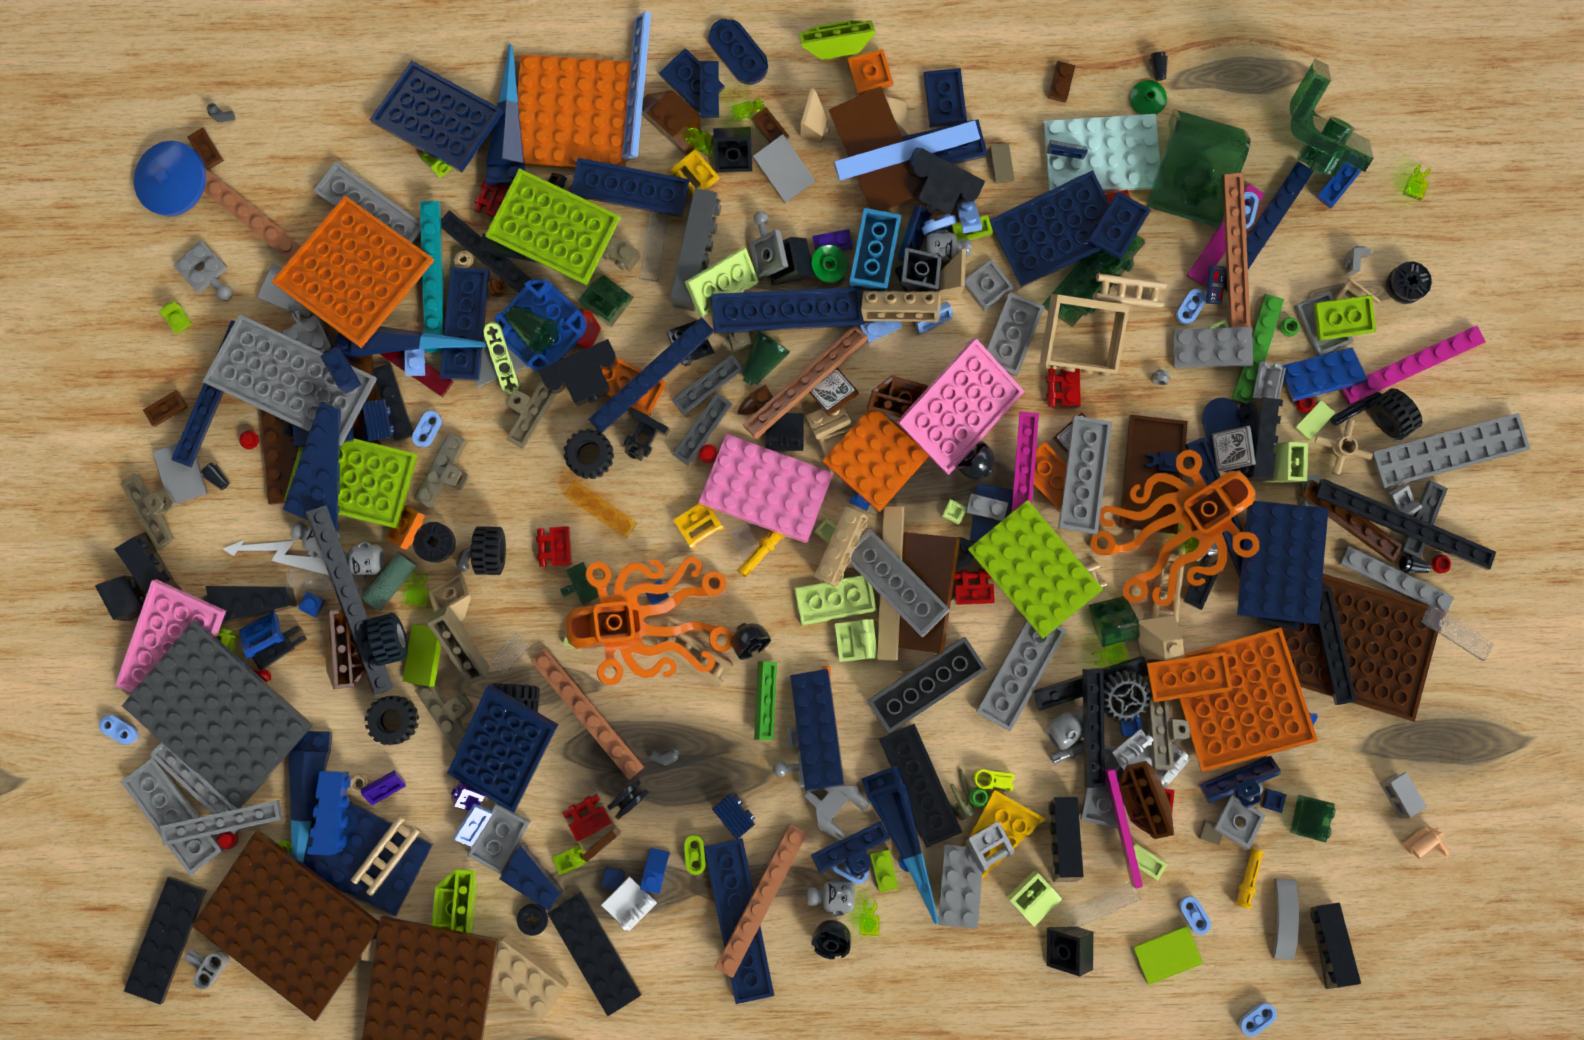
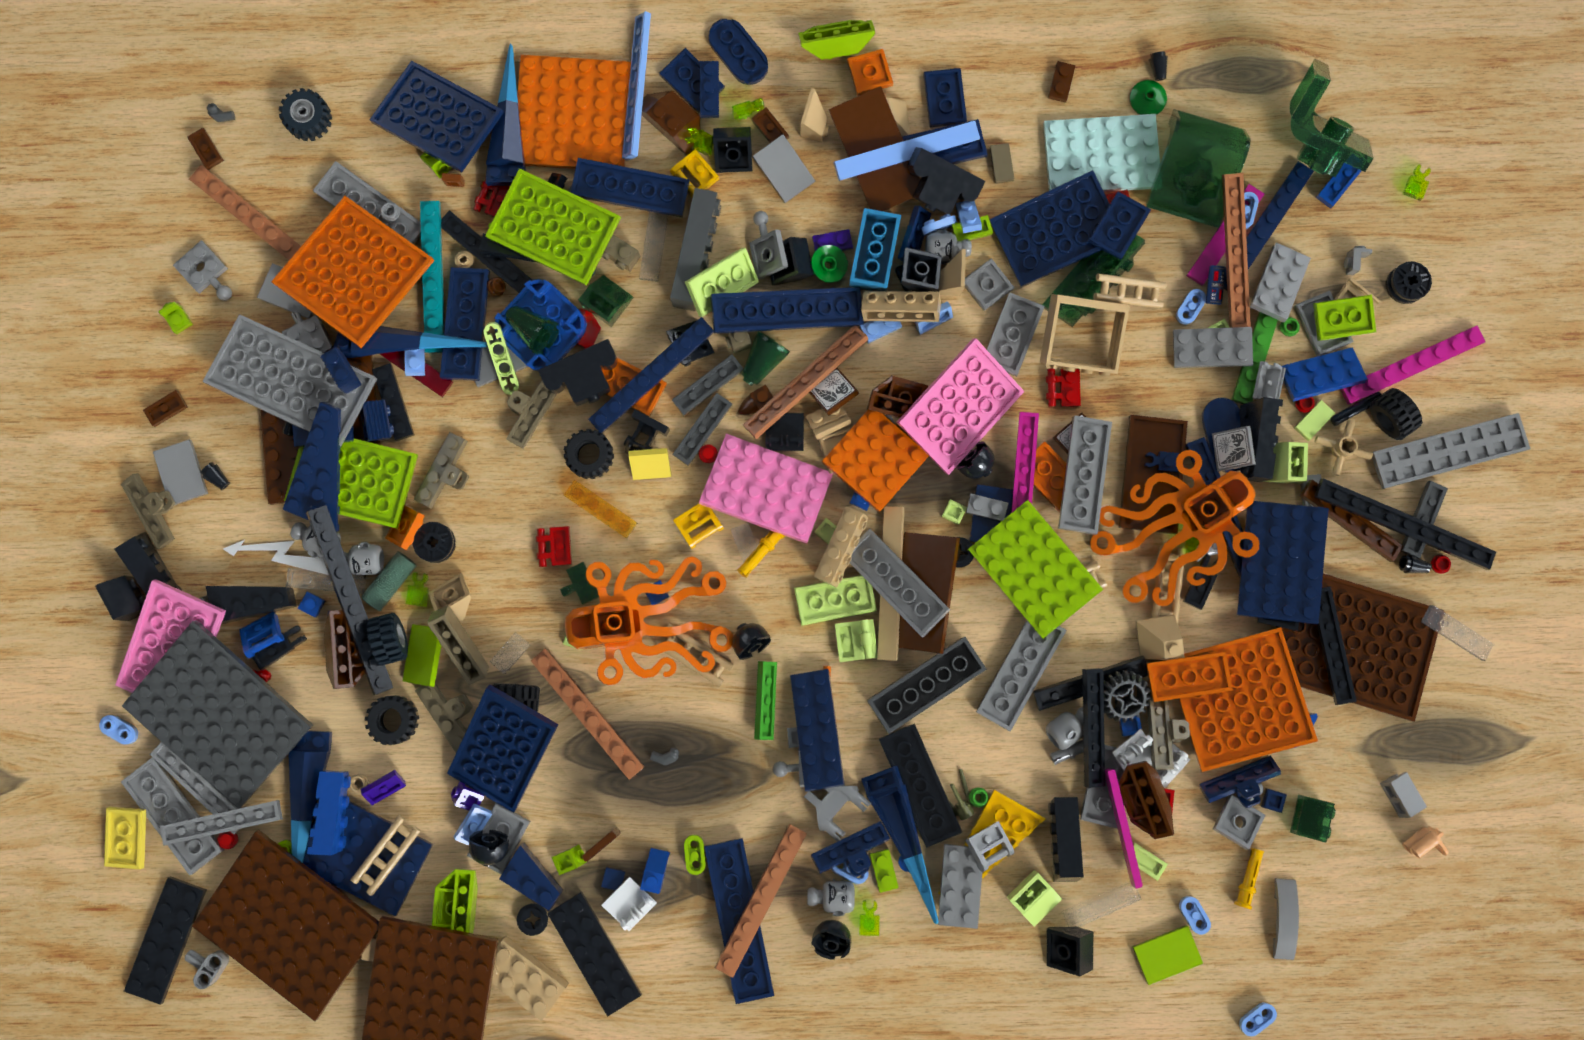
(125, 837): none -> light yellow tile
(169, 178): blue dish -> none
(199, 421): dark blue plate -> none
(227, 638): lime bracket -> none
(249, 440): red plate -> none
(305, 114): none -> black wheel
(386, 208): none -> light grey plate
(425, 428): light blue plate -> none
(453, 180): none -> dark orange tile
(462, 561): dark grey arm -> none
(488, 550): black tyre -> none
(488, 847): none -> black cylinder
(590, 823): red plate -> none
(628, 799): black wheel -> none
(650, 463): none -> light yellow tile
(734, 816): dark blue brick -> none
(973, 594): red plate -> none
(996, 779): neon yellow piece -> none
(1067, 149): dark blue slope -> none
(1114, 621): clear green slope -> none
(1114, 653): clear neon green plate -> none
(1160, 377): light grey plate -> none
(1208, 834): dark tan tile -> none
(1280, 282): none -> light grey plate
(1334, 946): black wedge -> none
(1395, 579): light grey plate -> none
(1403, 500): light grey bracket -> none

